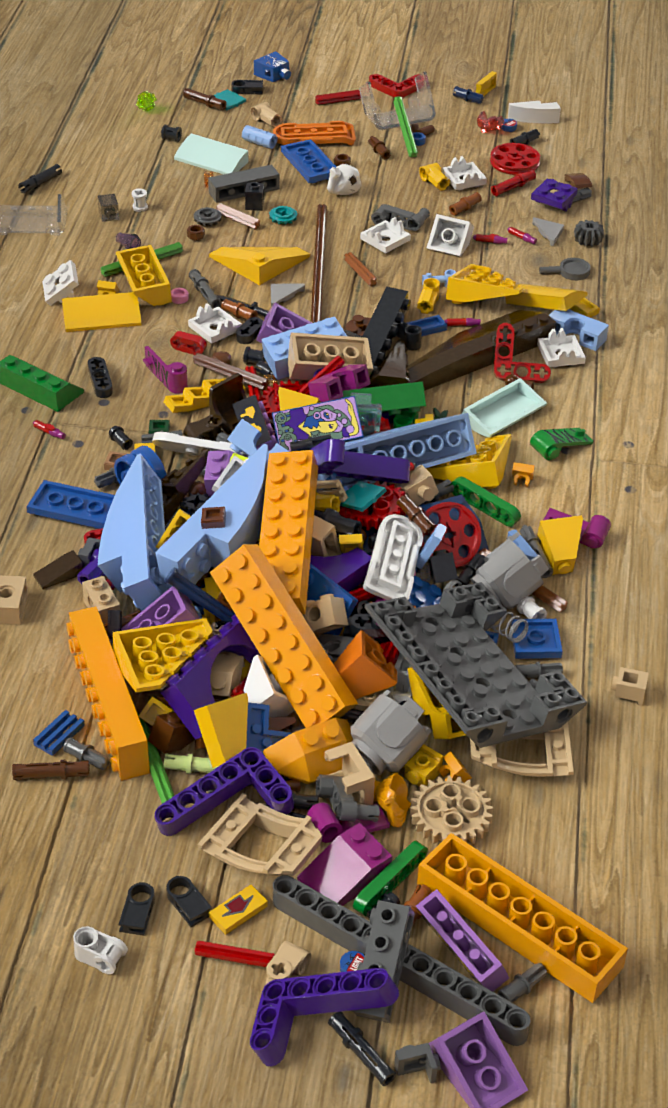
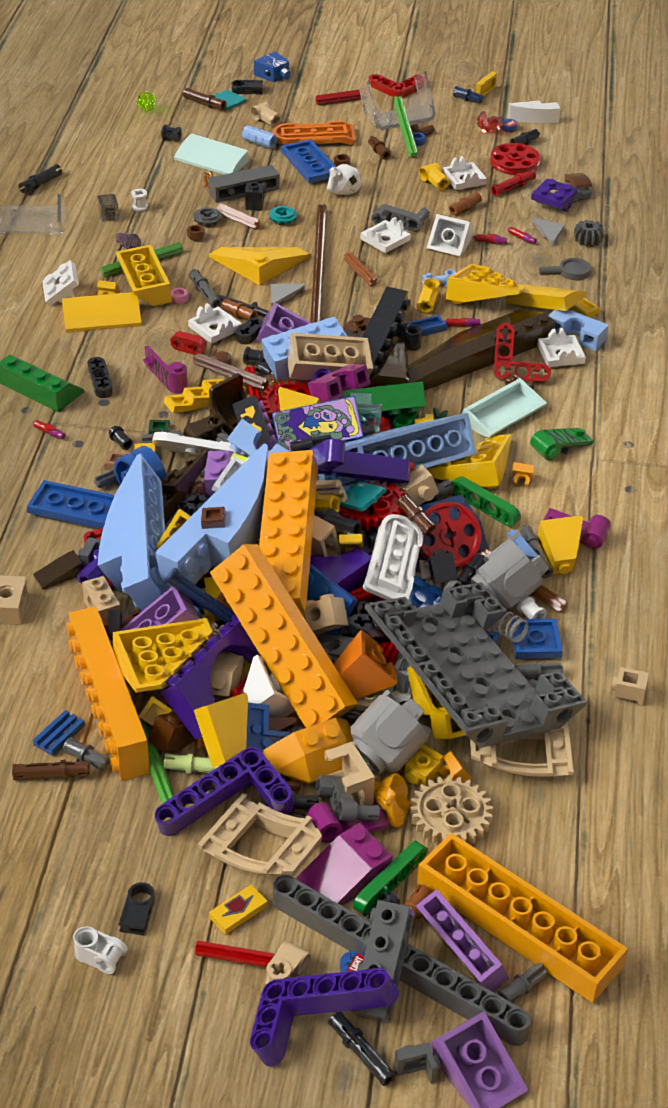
(190, 905): black piece -> none
(334, 365): red axle -> none
(430, 545): light blue tile -> none

